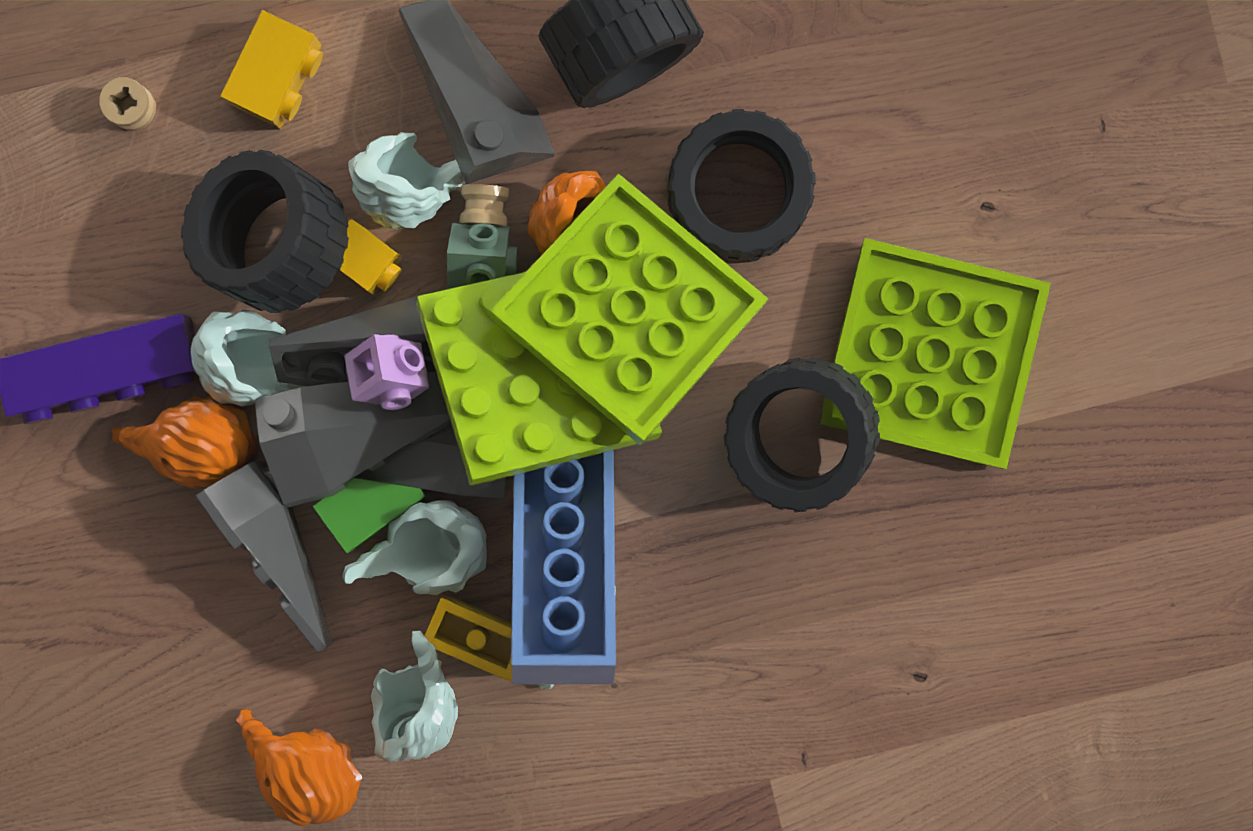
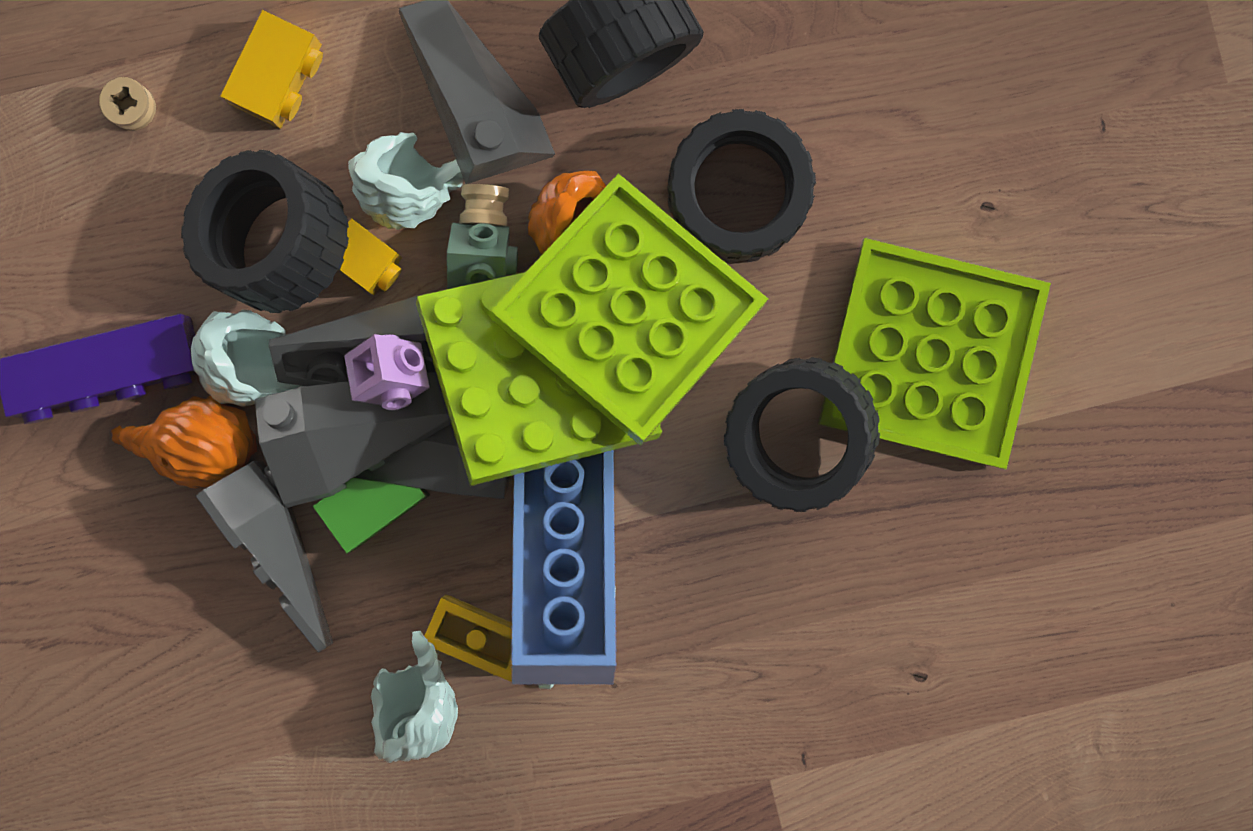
(301, 773): orange hair -> none
(430, 546): light aqua hair -> none

